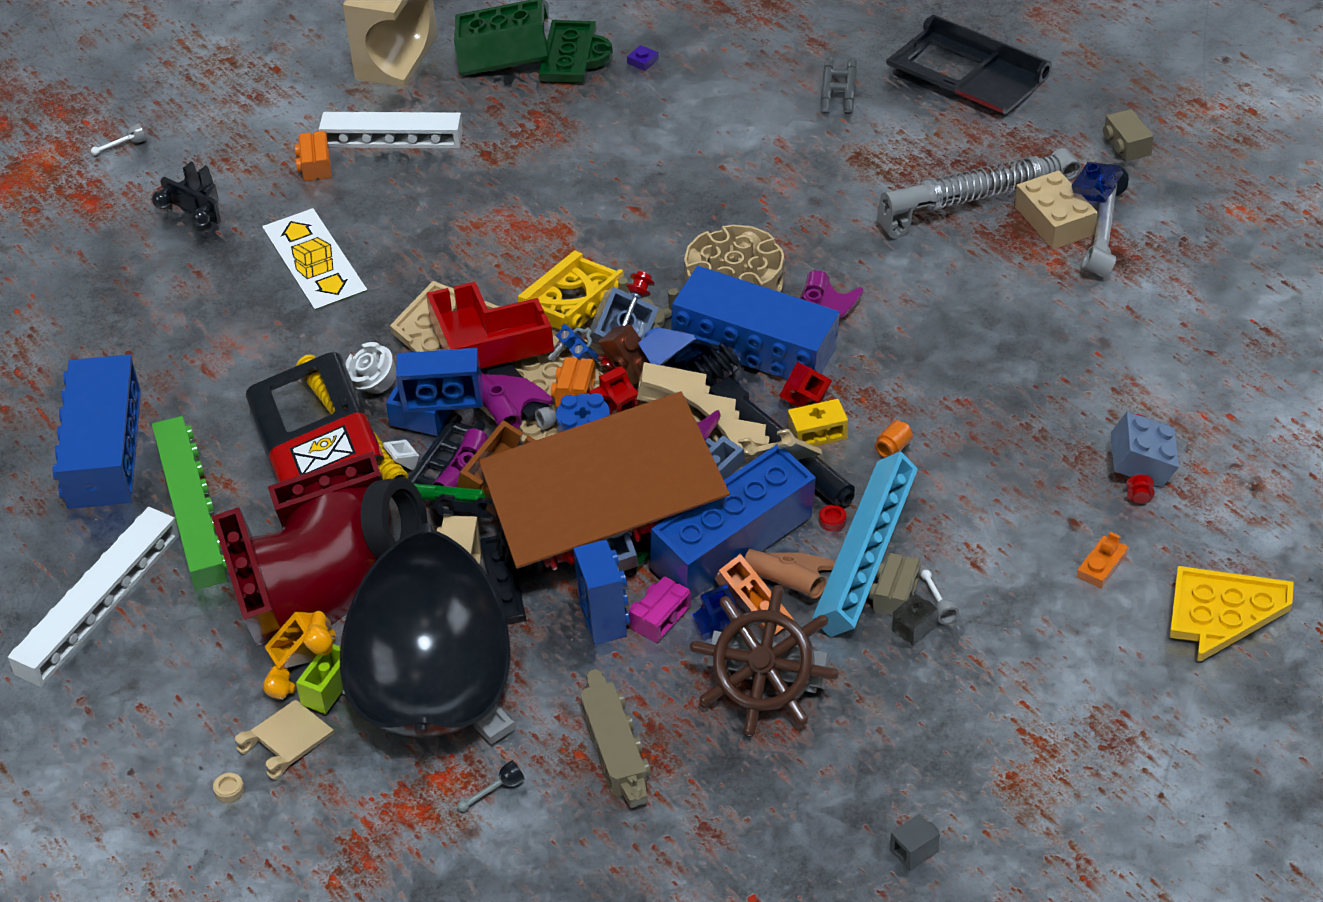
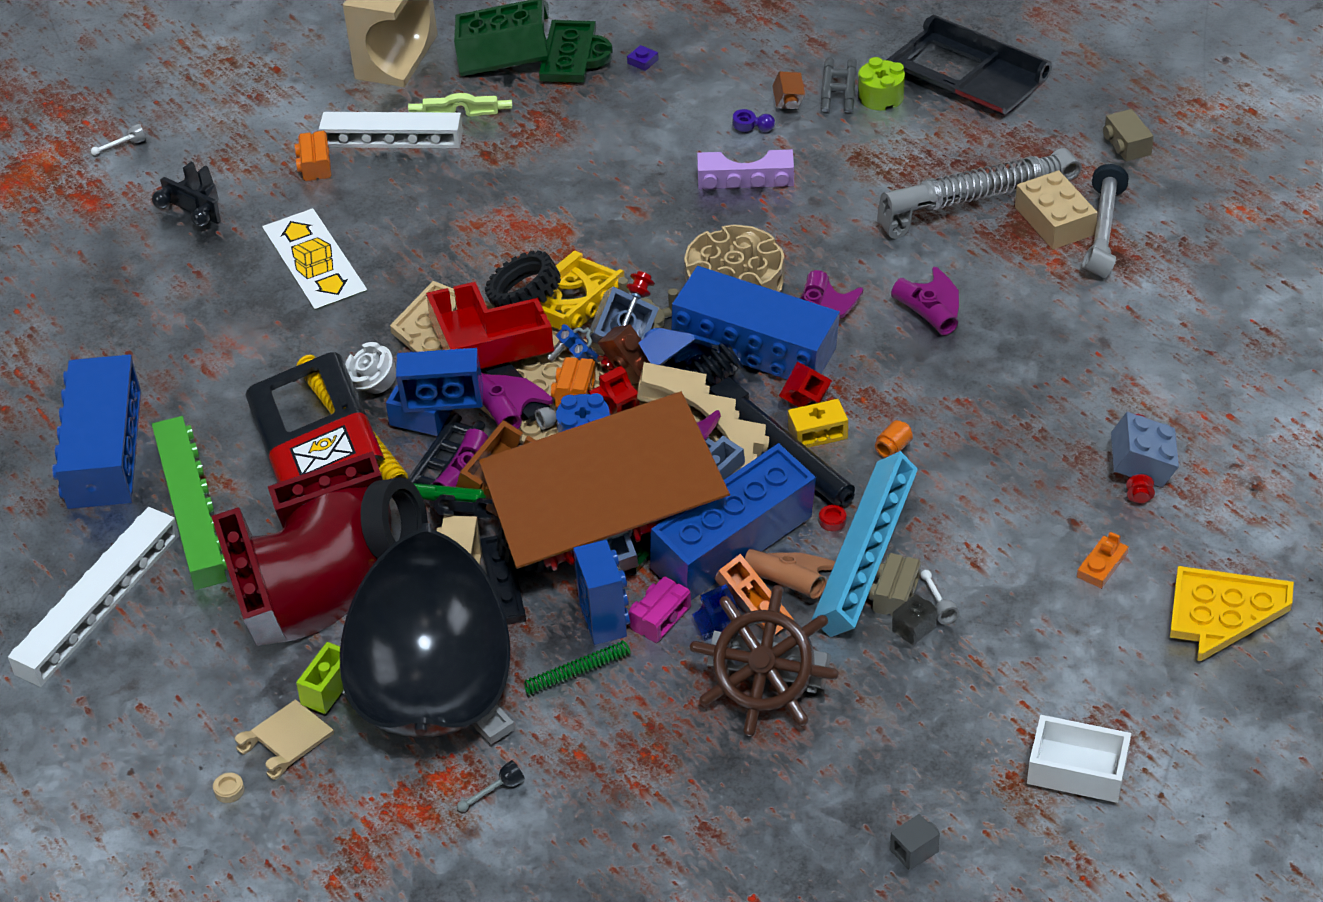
(296, 644): light orange torso -> none
(402, 453): white slope -> none
(473, 105): none -> yellowish green piece
(516, 271): none -> black tyre
(611, 657): none -> green piece
(613, 739): dark tan hinge -> none
(718, 172): none -> lavender arch
(746, 120): none -> dark purple plate
(788, 90): none -> dark orange brick
(796, 447): tan flag -> none
(881, 84): none -> lime brick
(933, 301): none -> magenta pin
(1078, 758): none -> white piece
(1097, 181): clear blue brick -> none

